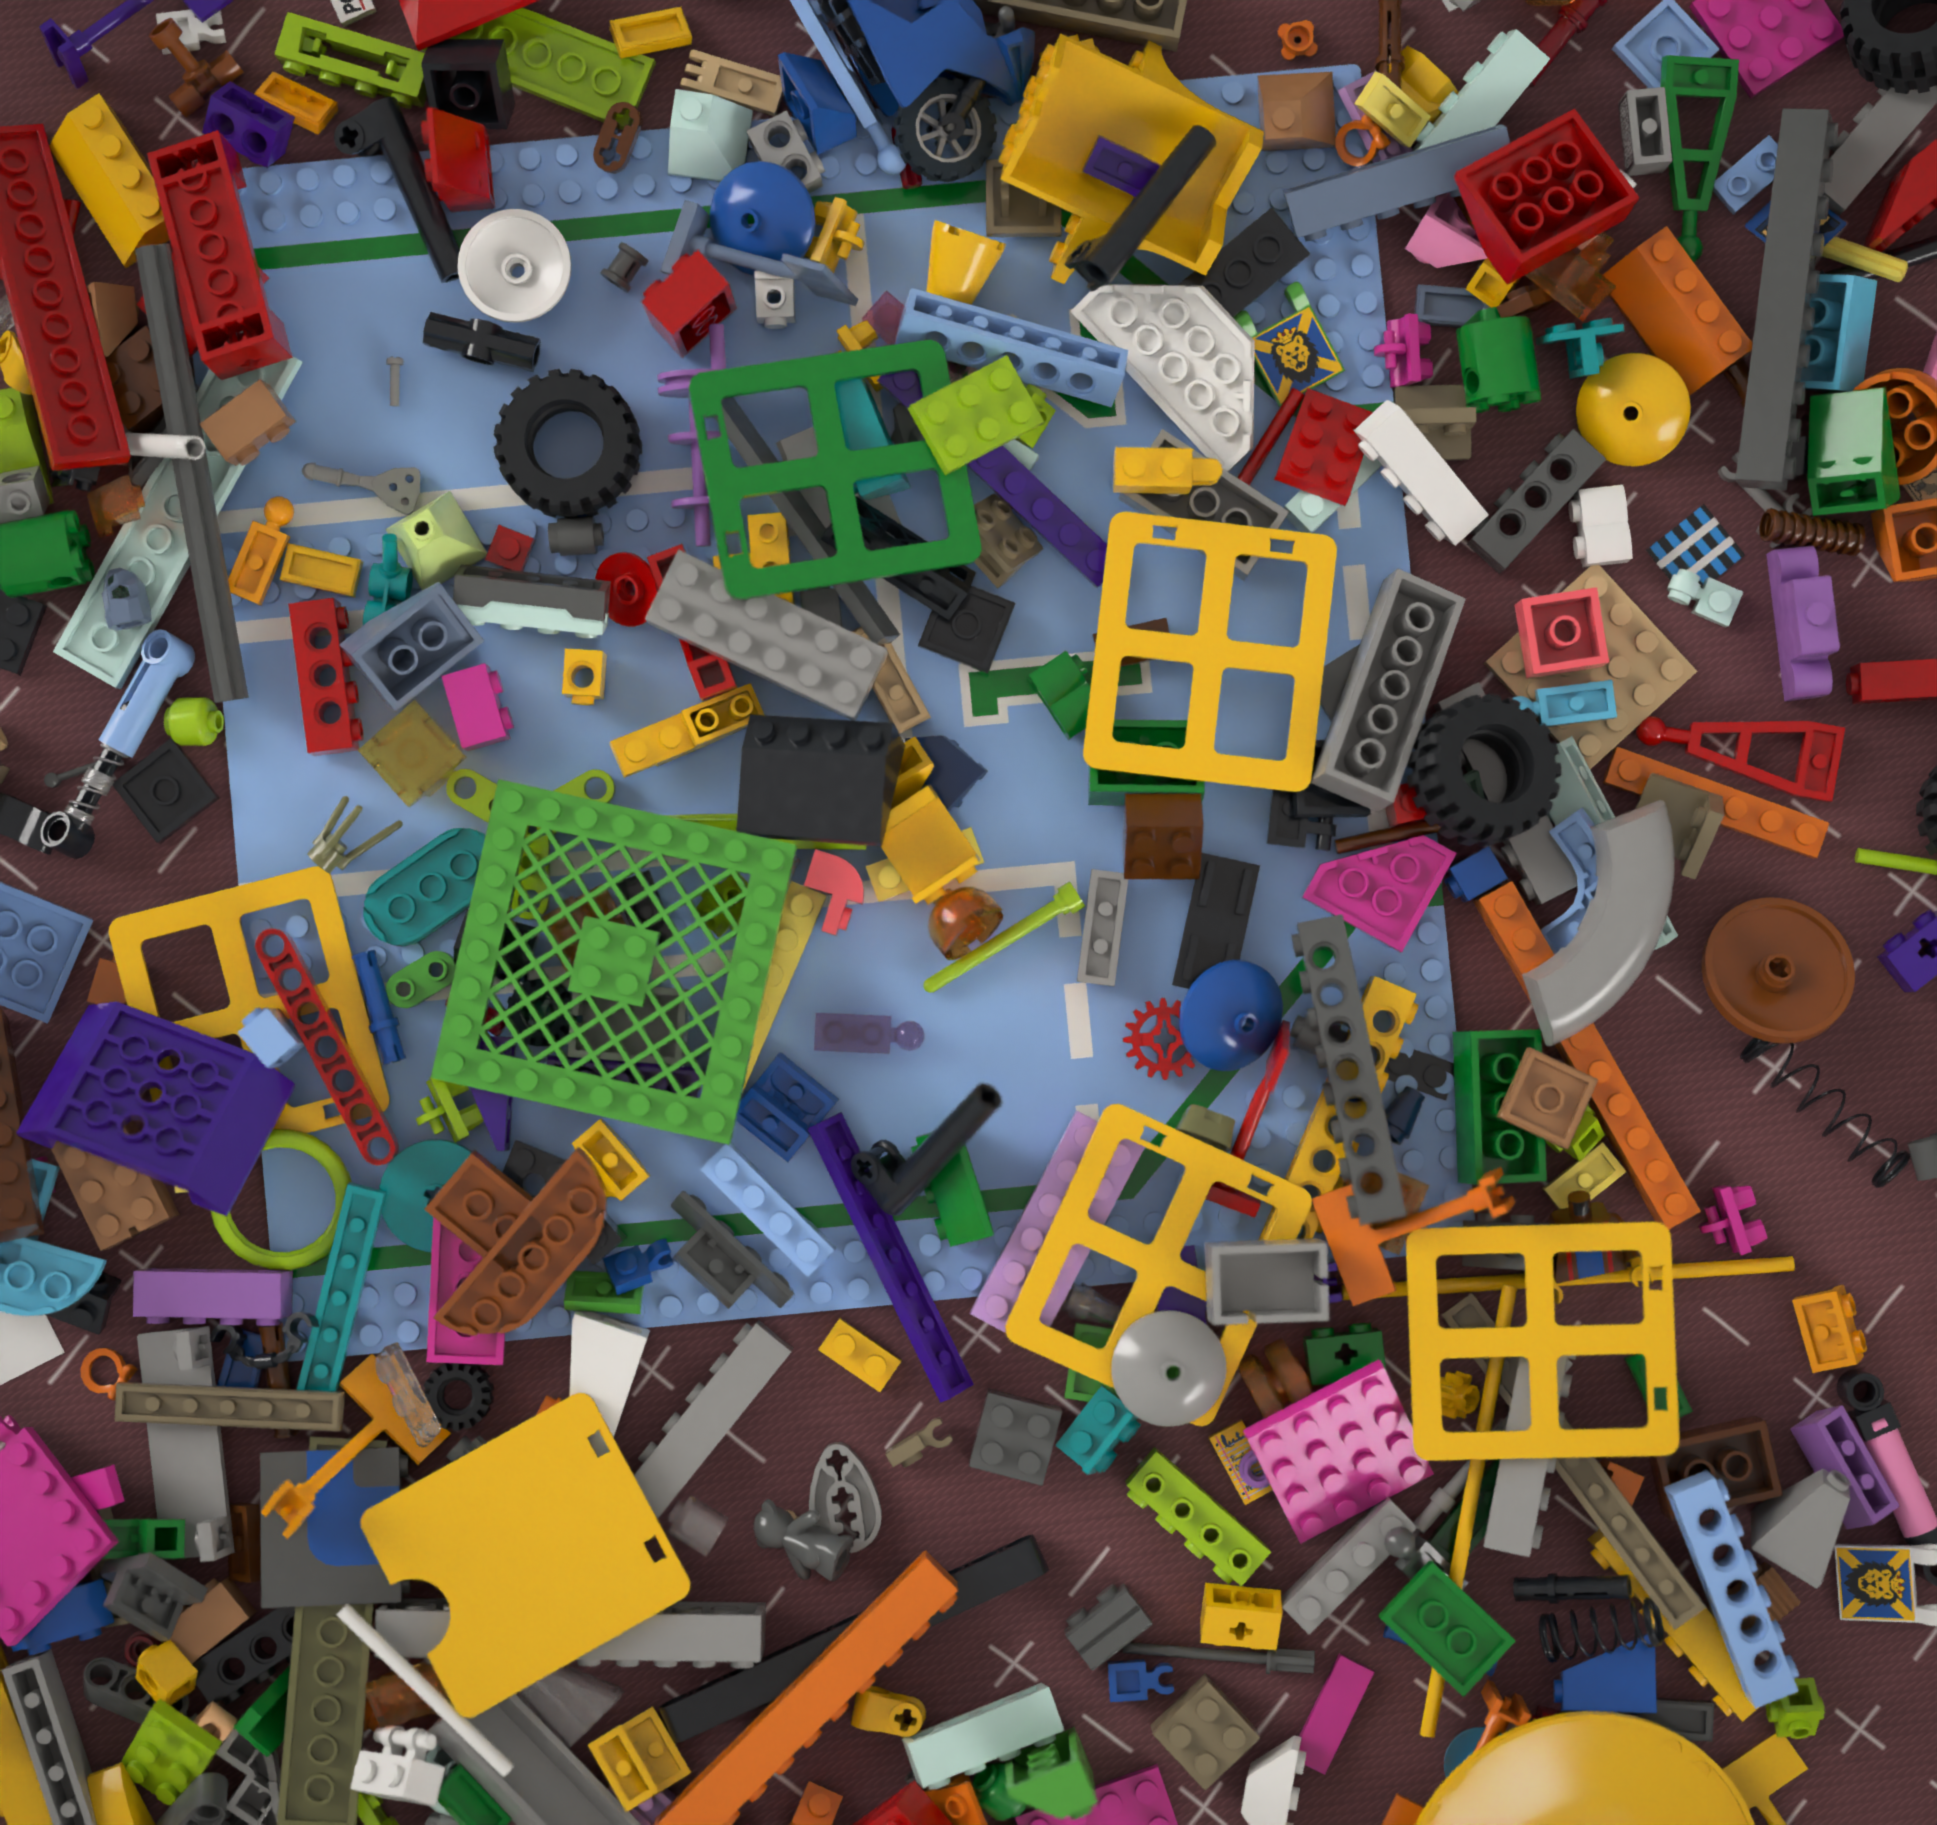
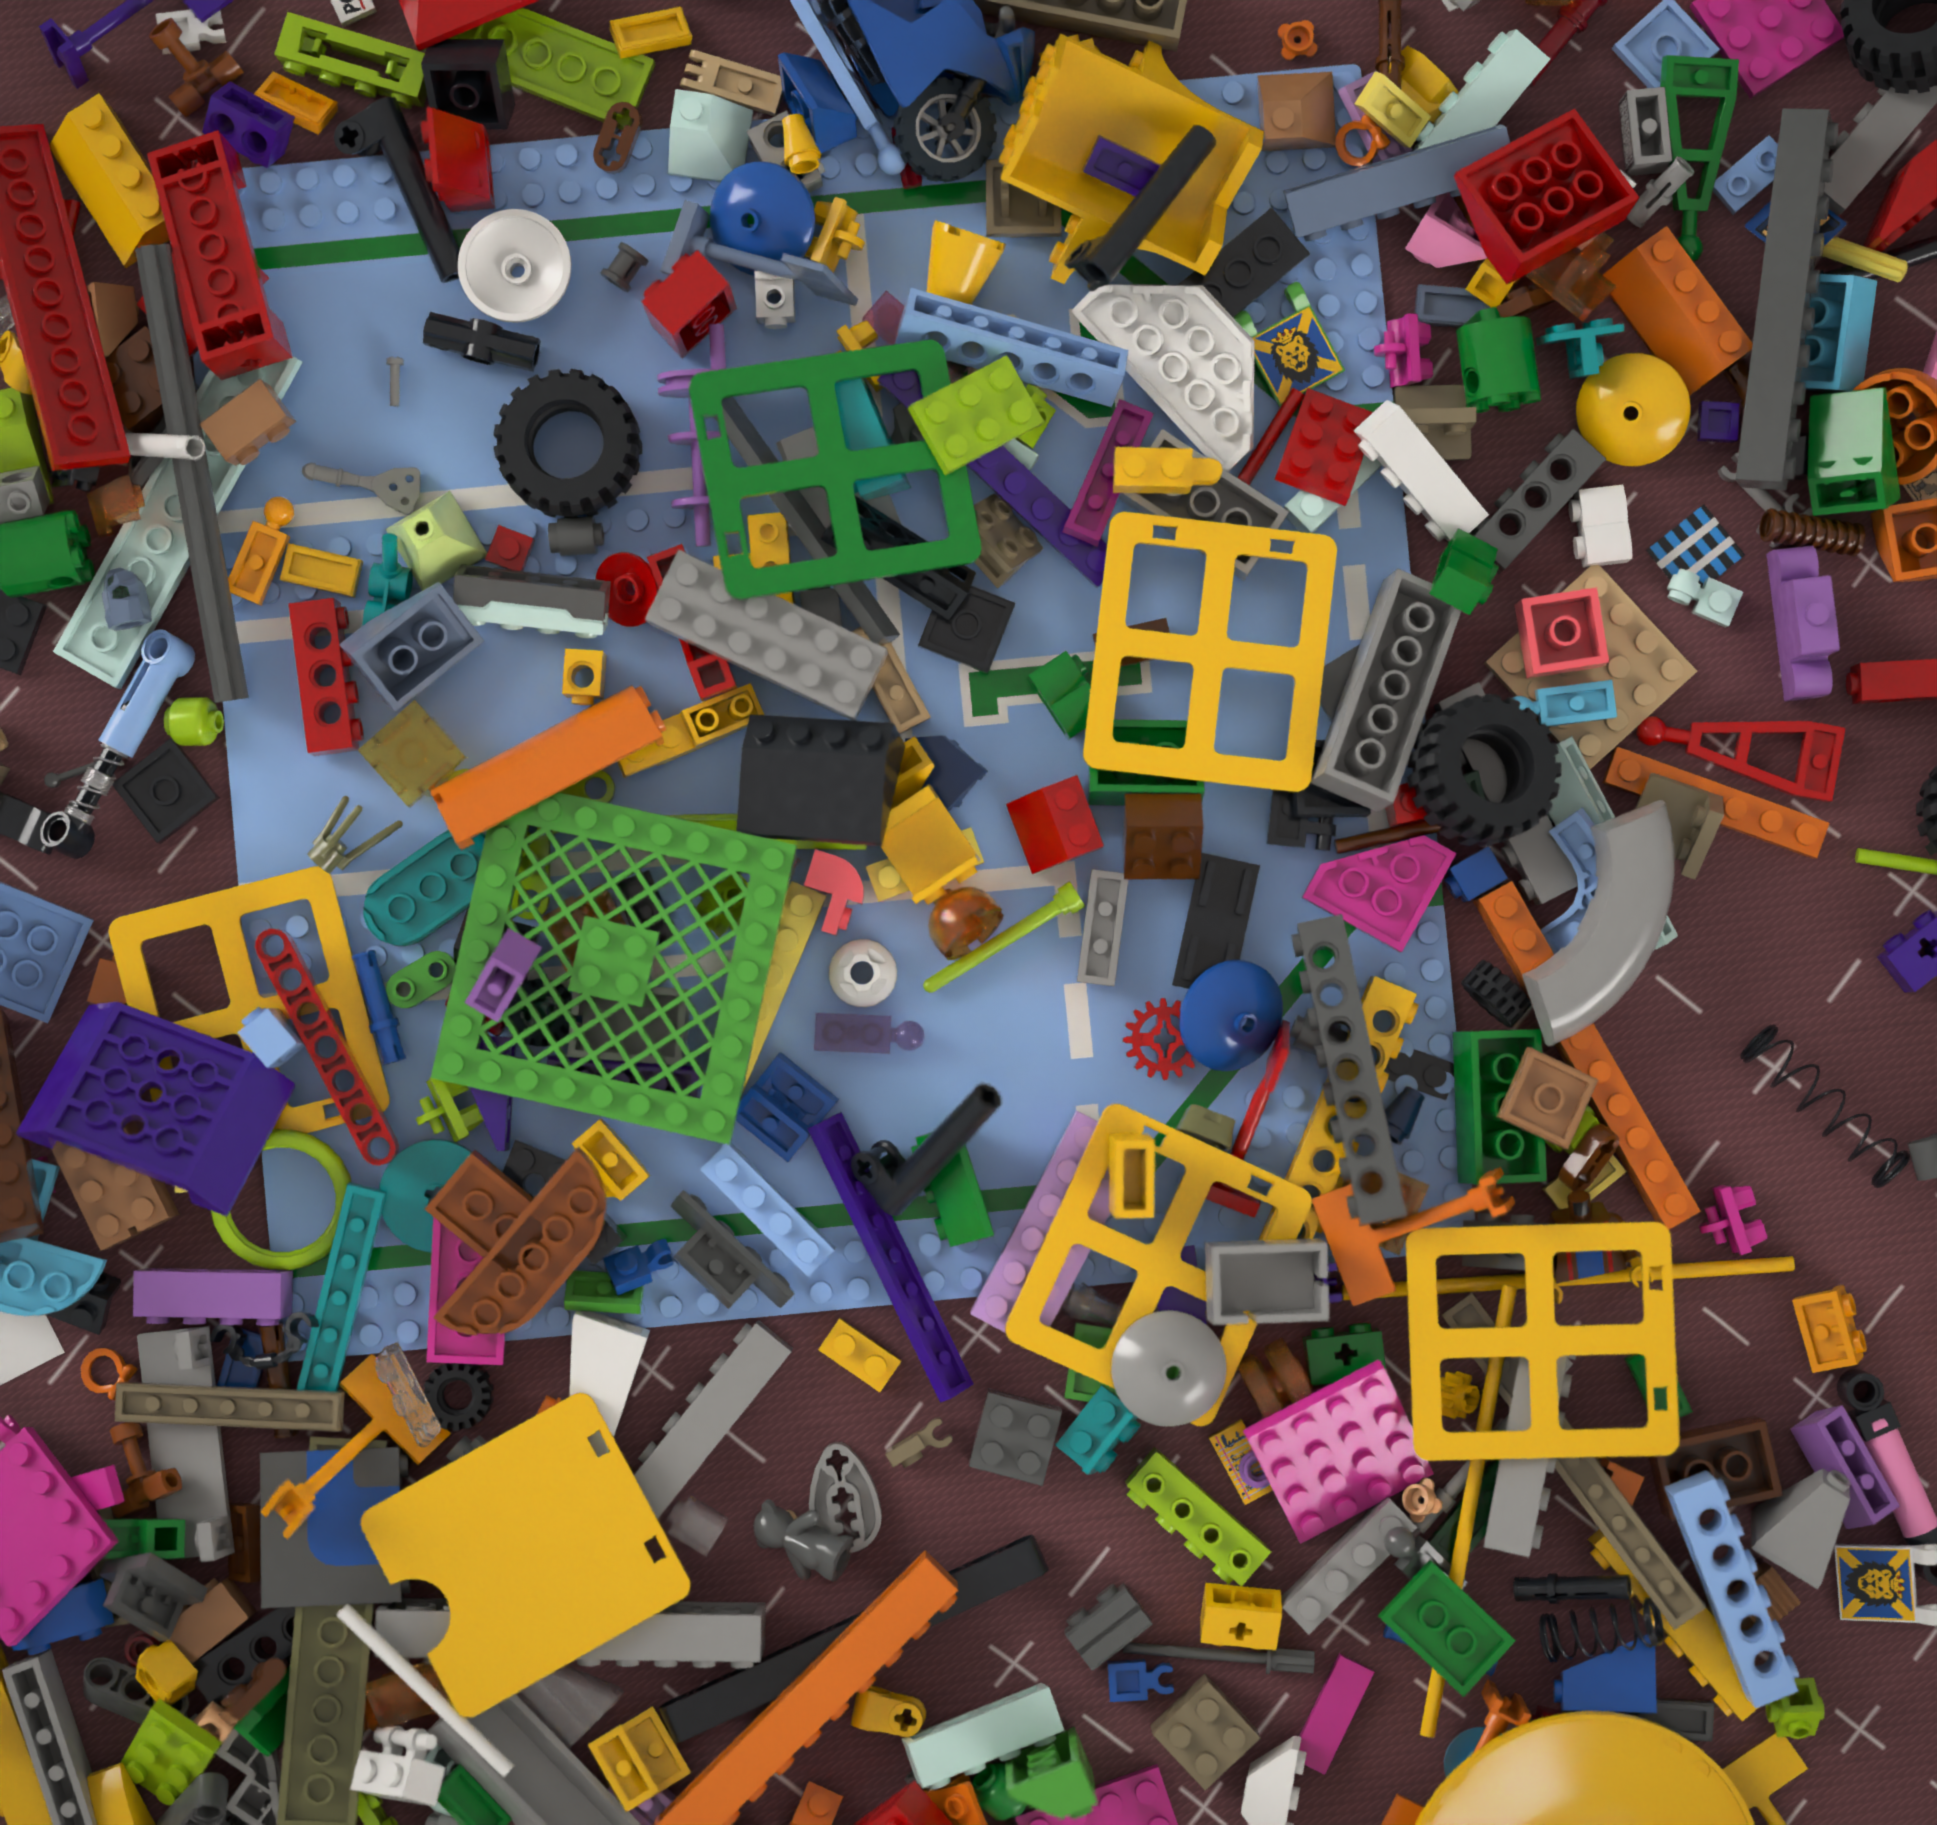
(142, 1484): none -> dark orange bar
(244, 1697): none -> reddish brown plate
(477, 706): dark pink brick -> none
(503, 975): none -> medium lavender slope
(547, 763): none -> orange cylinder
(800, 149): none -> yellow cone
(883, 979): none -> white piece
(1055, 824): none -> red slope
(1096, 495): none -> magenta plate
(1131, 1175): none -> yellow brick
(1412, 1500): none -> light nougat plate
(1465, 572): none -> green piece
(1496, 993): none -> black tyre
(1589, 1158): none -> reddish brown beam
(1660, 191): none -> light grey pin
(1718, 421): none -> dark purple plate
(1778, 970): dark orange dish -> none

